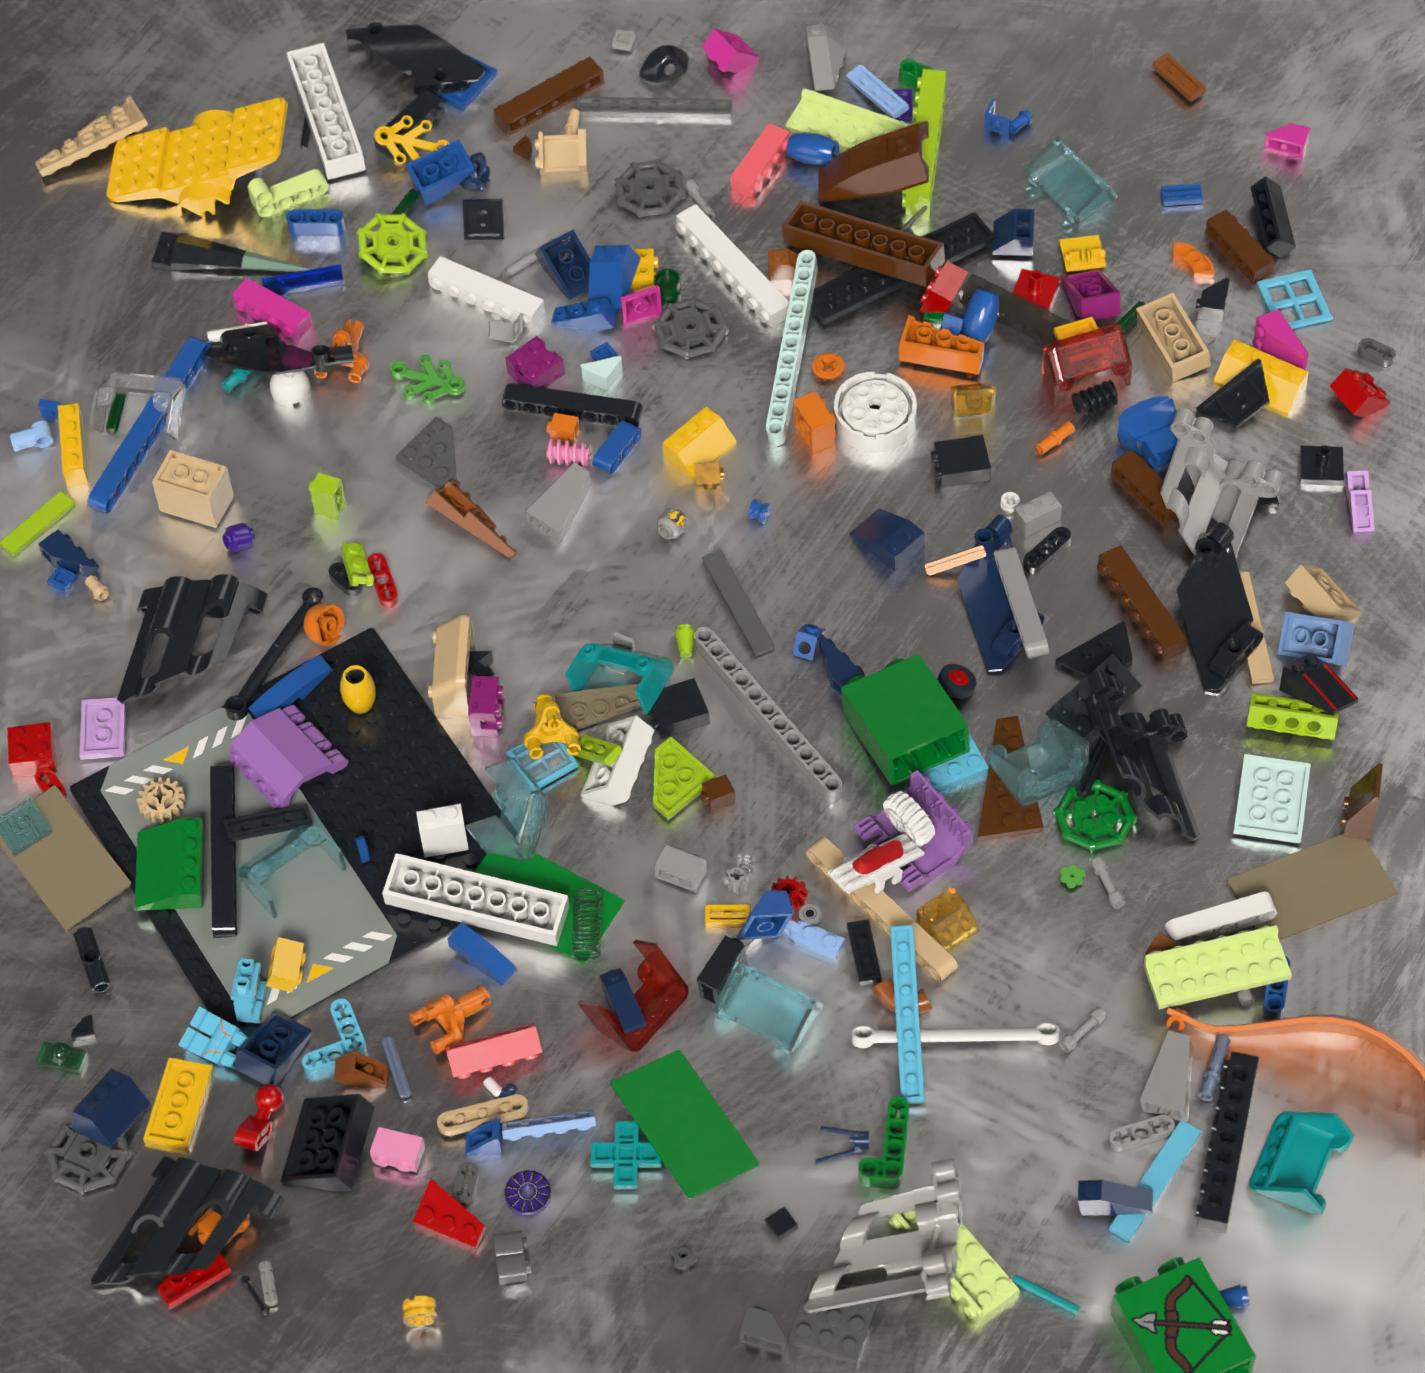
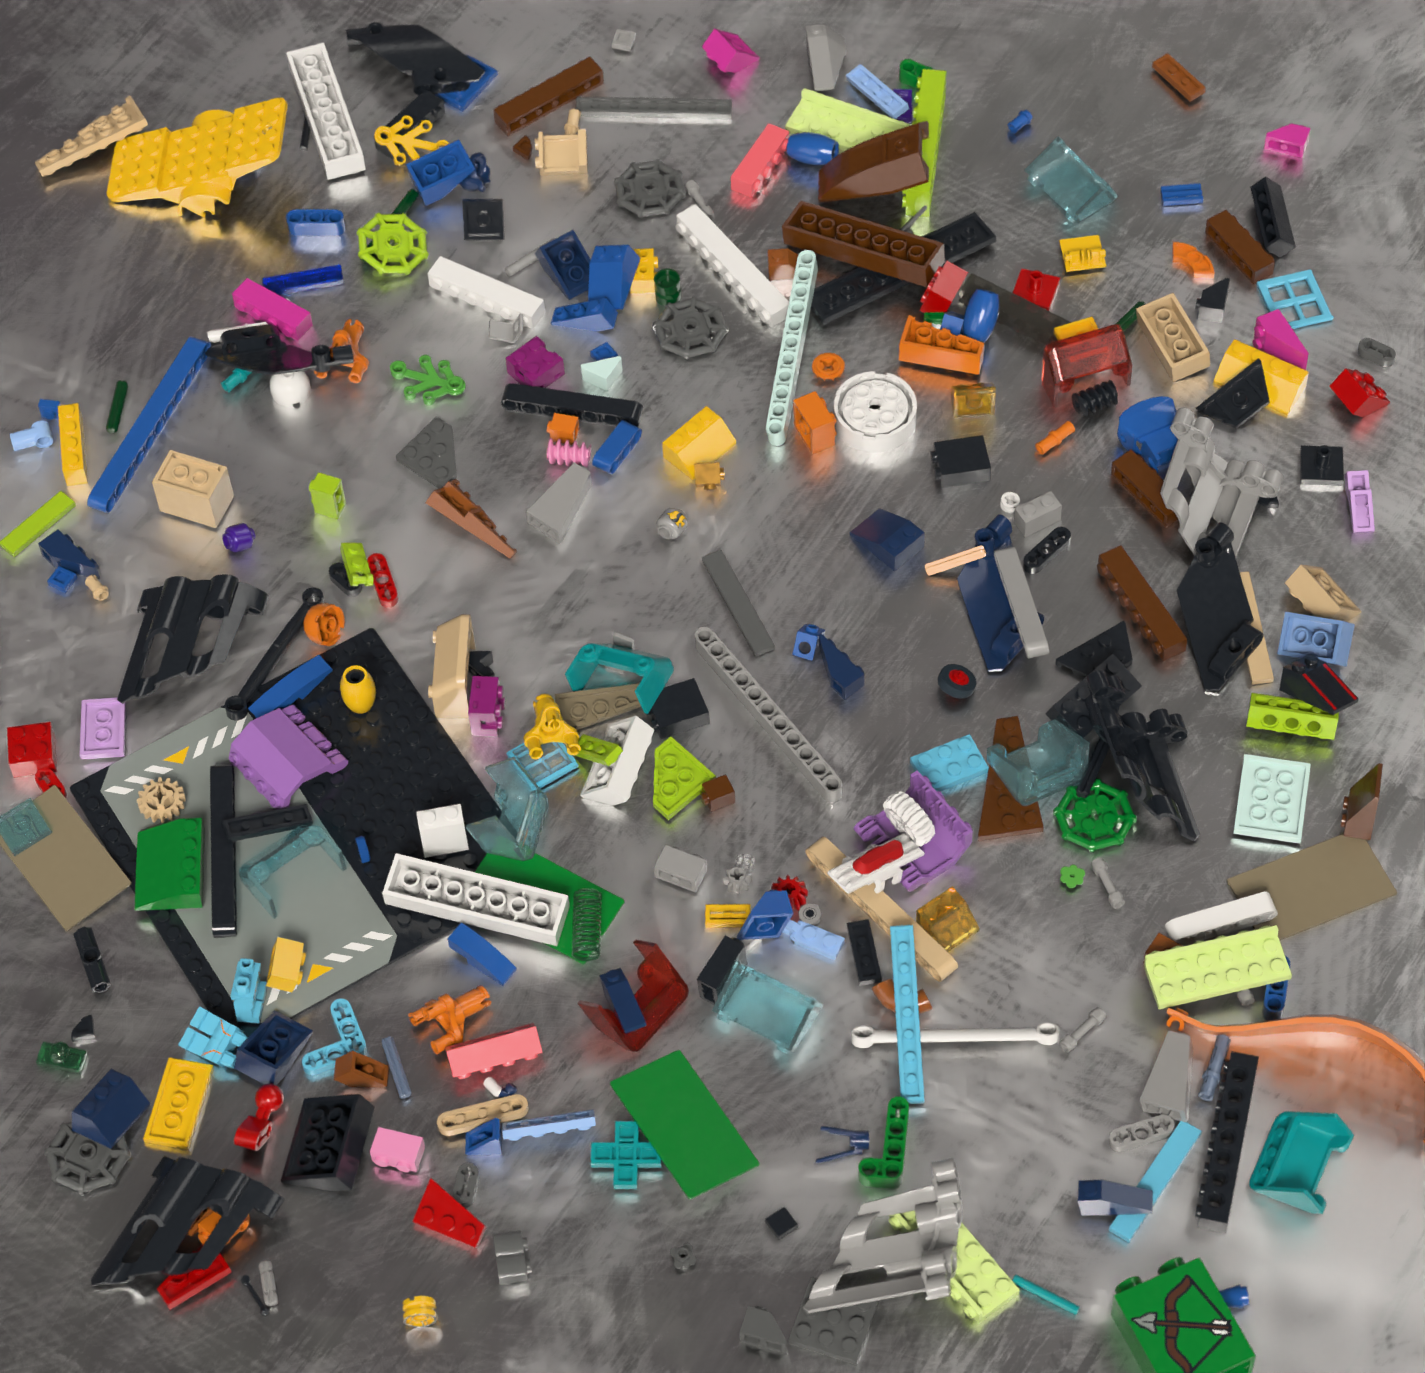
(167, 394): clear windscreen -> none
(192, 252): black plate -> none
(287, 193): yellowish green beam -> none
(528, 1180): tile -> none
(641, 304): dark pink slope -> none
(655, 63): black piece -> none
(685, 639): lime cone -> none
(759, 511): blue wheel -> none
(905, 718): green brick -> none
(996, 122): blue bracket -> none
(1014, 233): dark blue slope -> none
(1092, 295): magenta slope -> none

